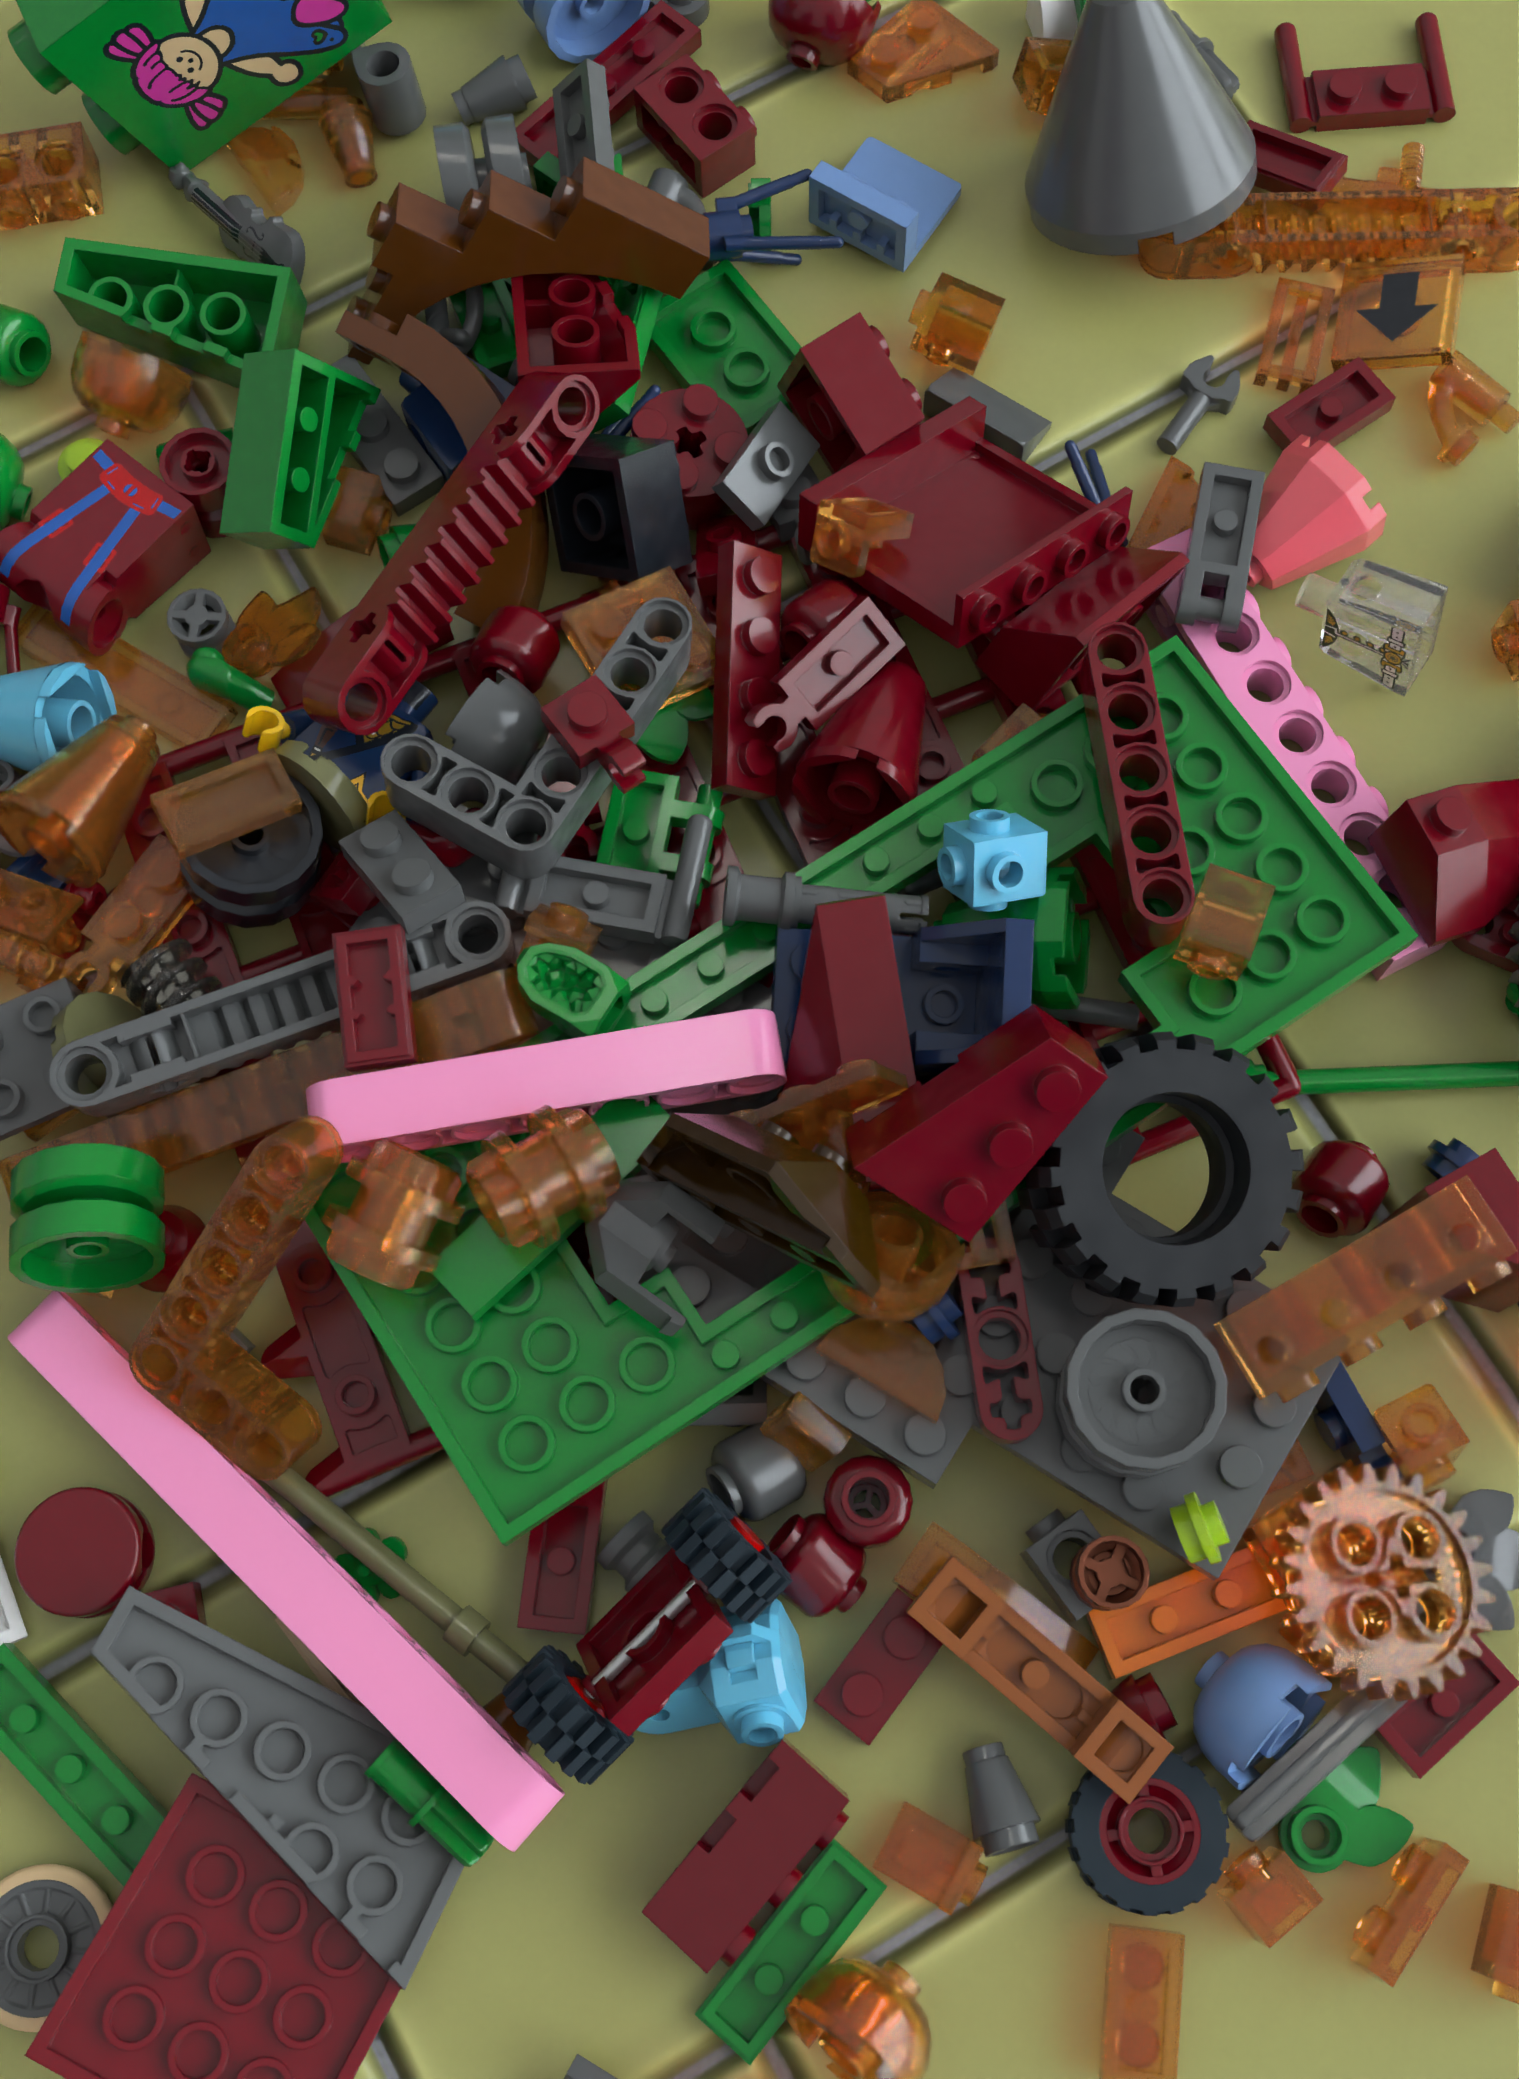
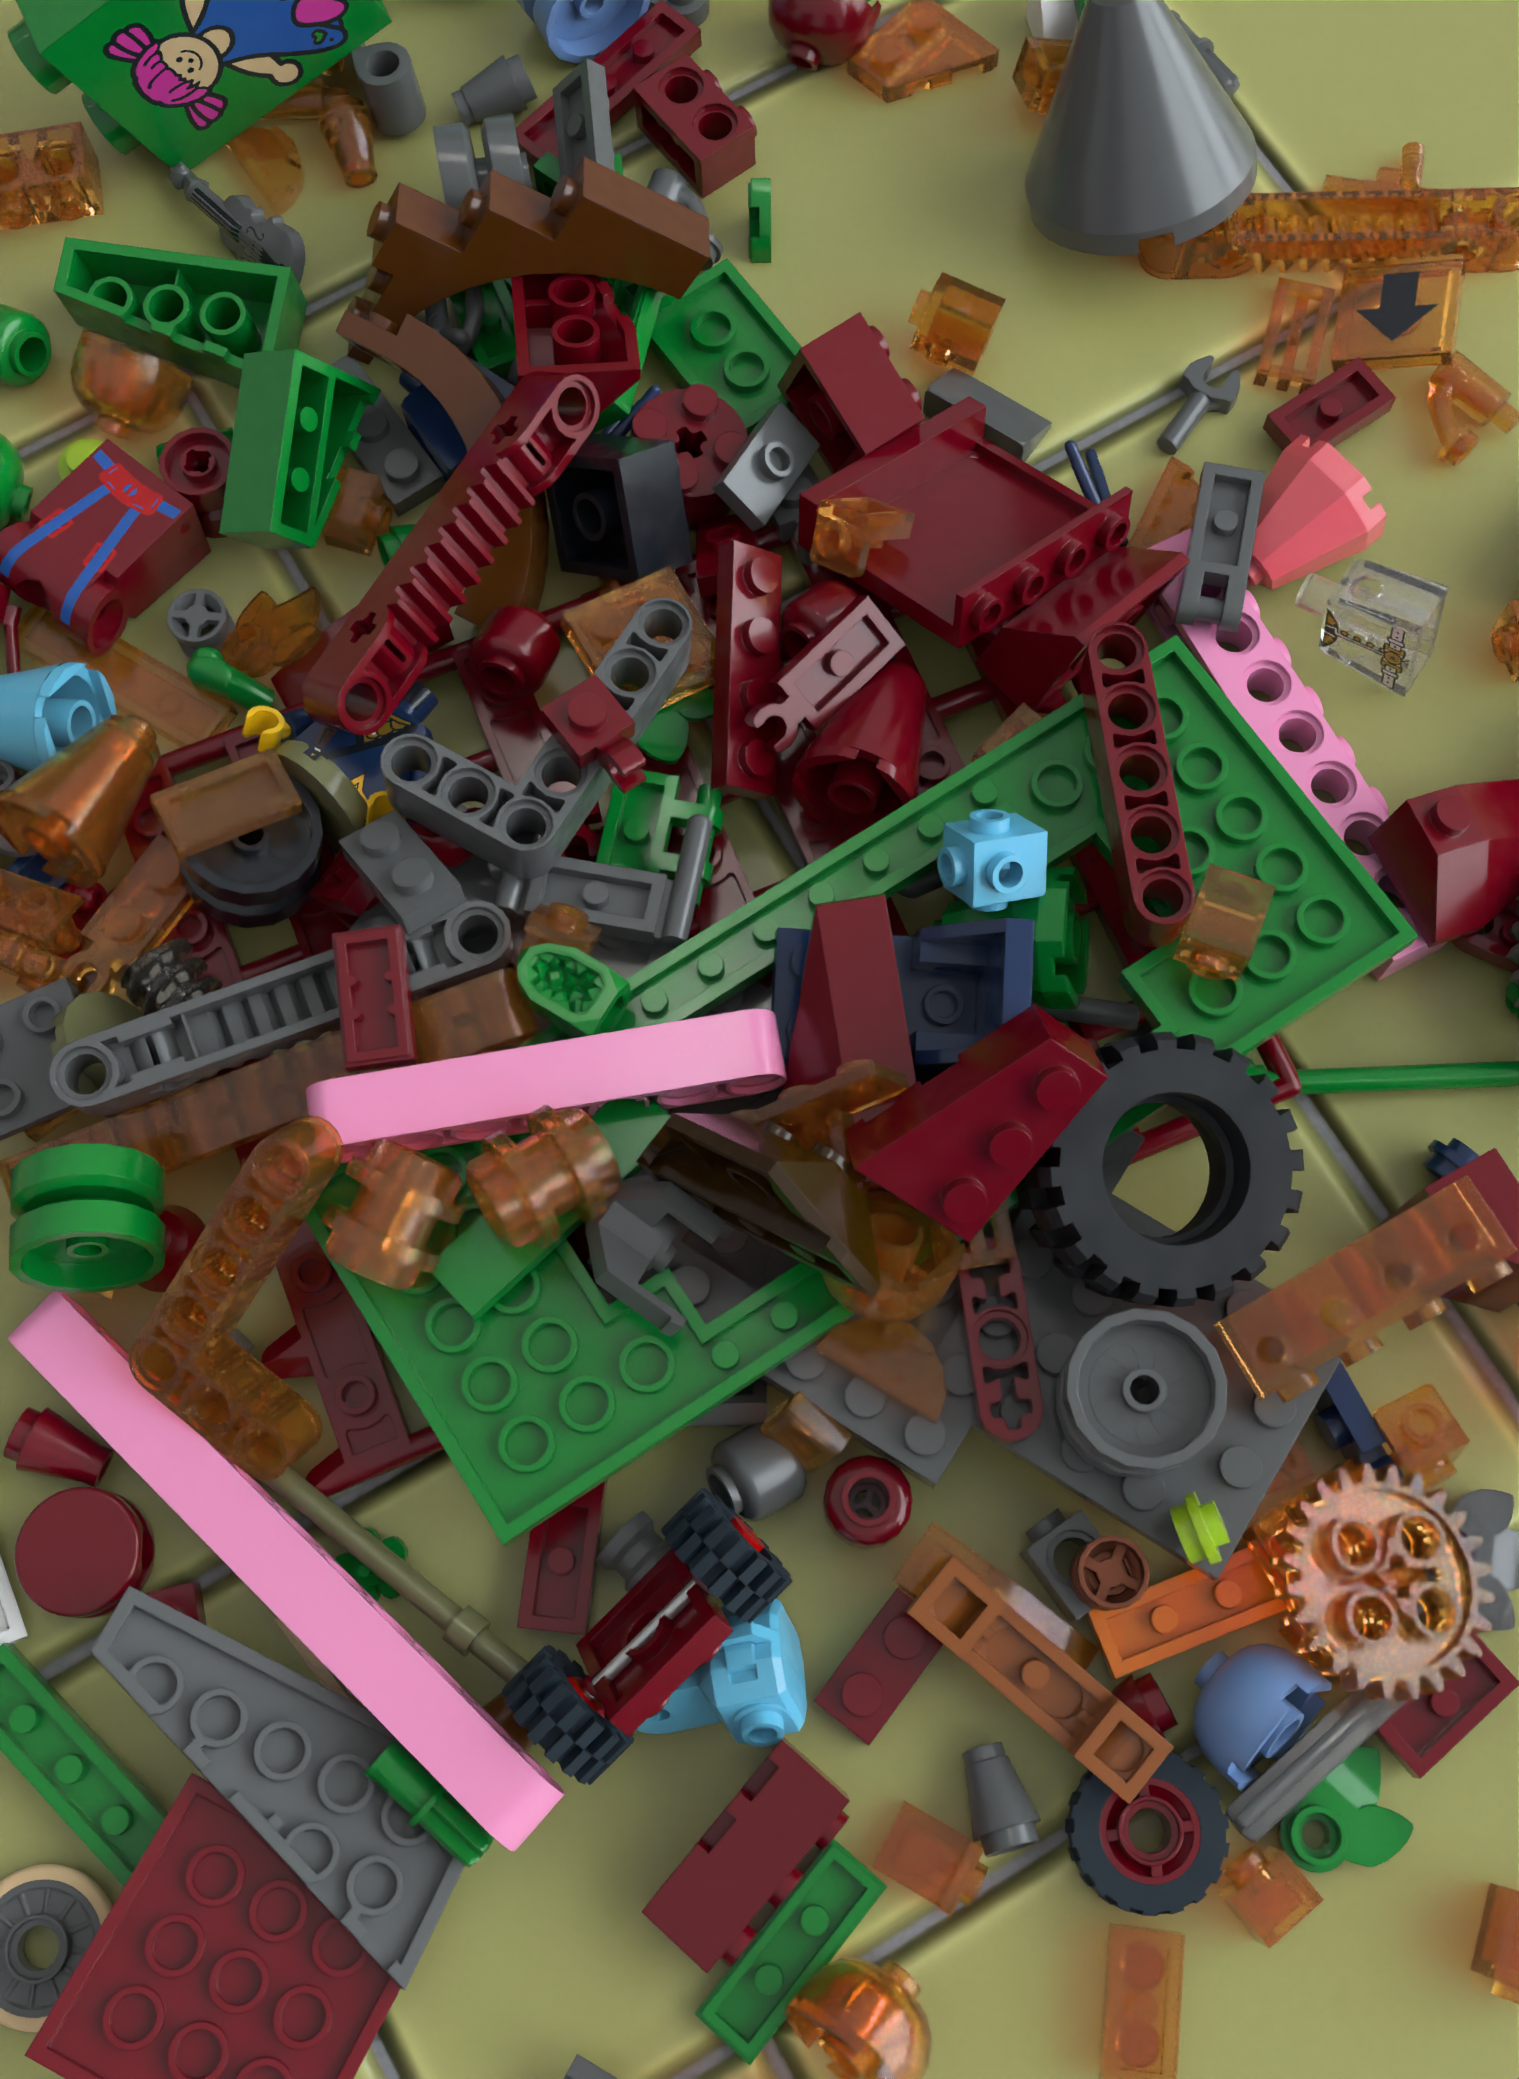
(56, 1448): none -> dark red cone
(500, 727): dark grey cylinder -> none
(734, 237): dark blue plant -> none
(790, 902): dark grey pin -> none
(821, 1565): dark red head -> none
(881, 202): medium blue bracket -> none
(940, 1320): dark blue plate -> none
(1293, 163): dark red tile -> none
(1340, 1188): dark red head -> none
(1366, 94): dark red plate -> none
(1393, 1932): clear orange plate -> none

